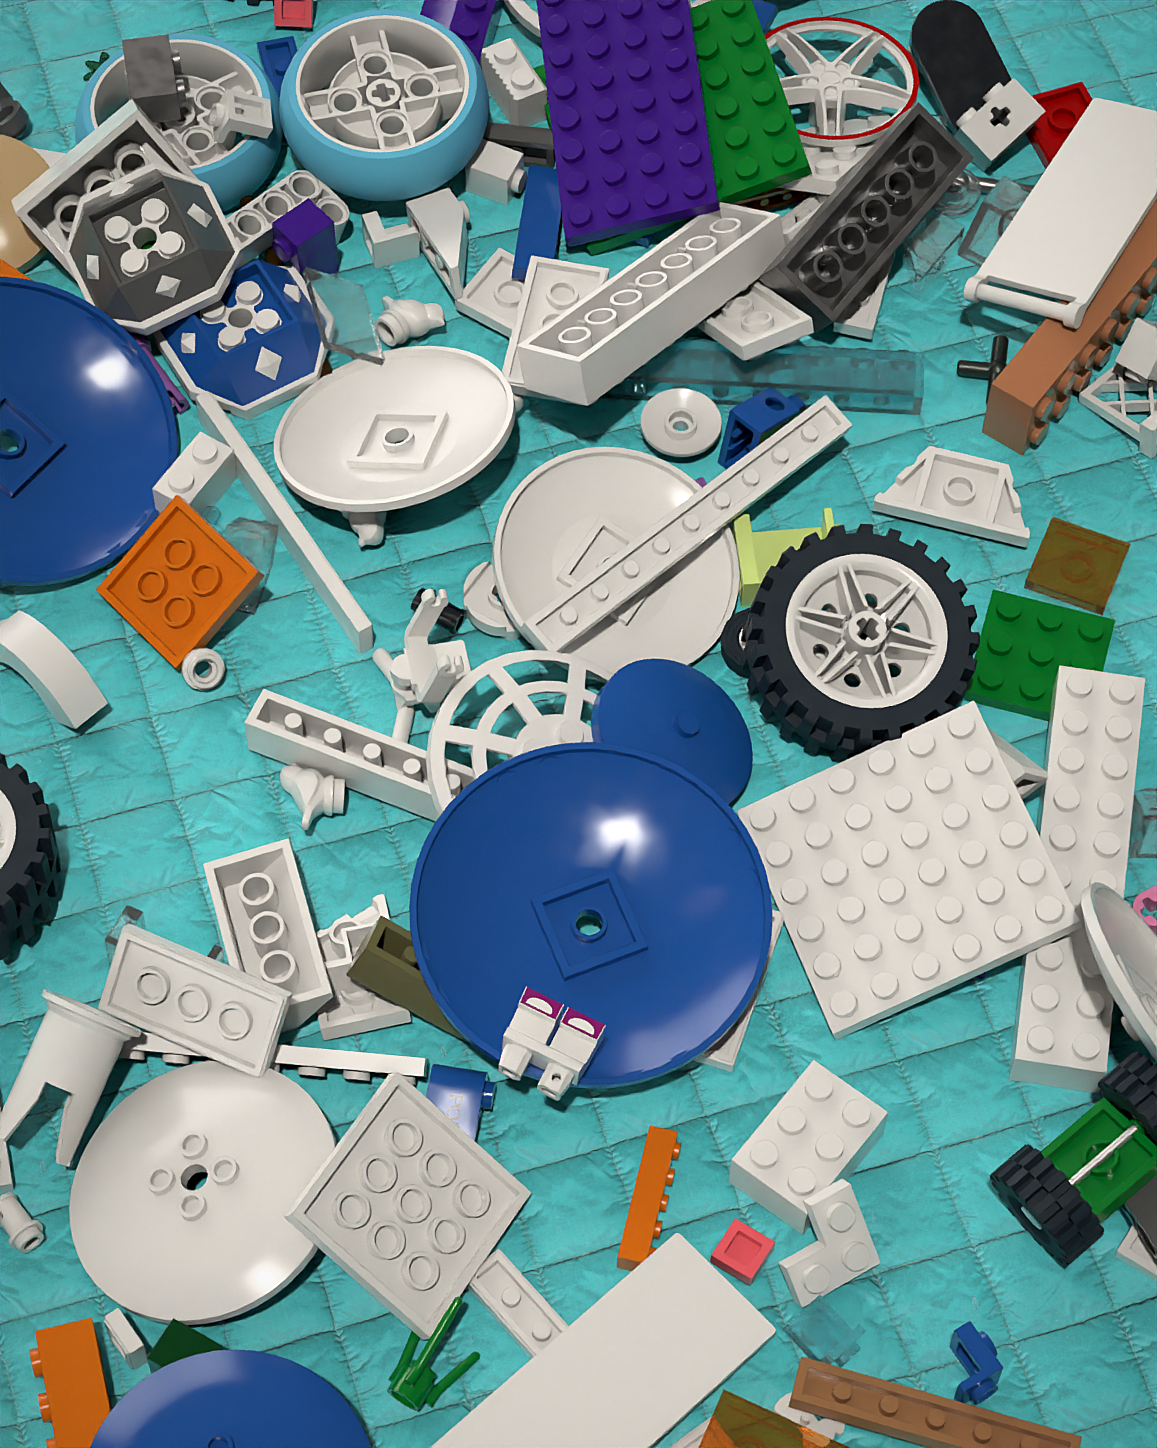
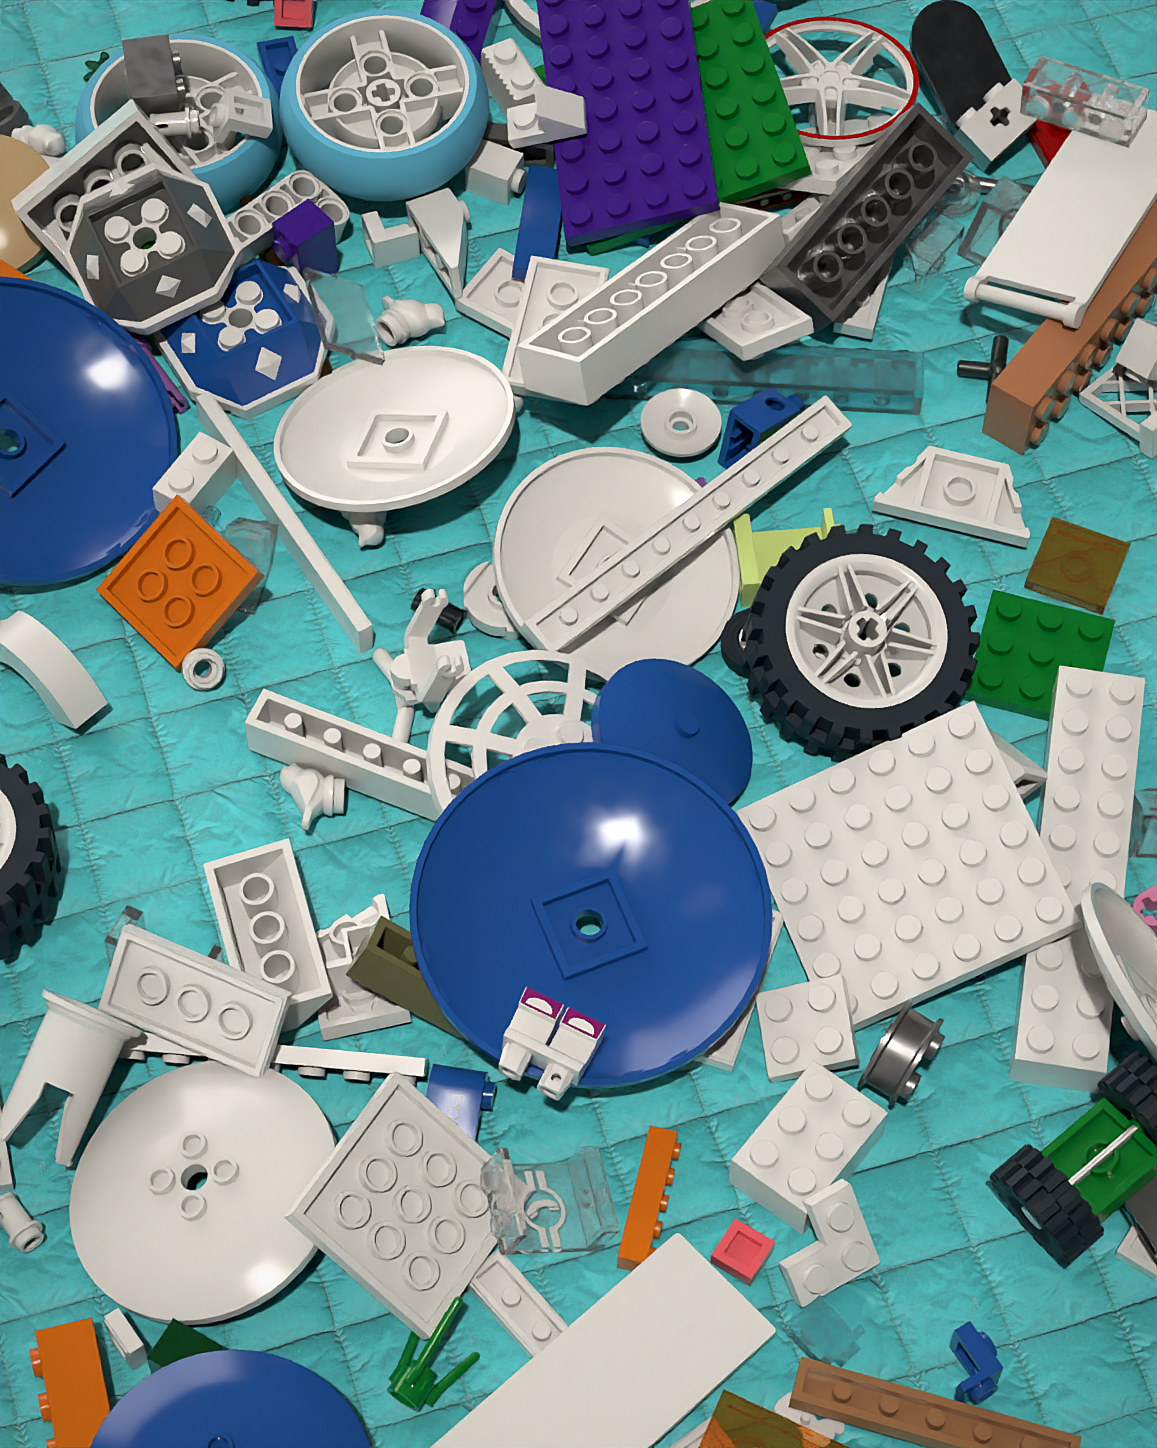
(42, 139): none -> white animal
(178, 123): none -> white pin
(549, 1204): none -> clear panel
(550, 118): none -> white slope
(807, 1025): none -> white plate
(900, 1052): none -> flat silver wheel
(1084, 101): none -> clear brick

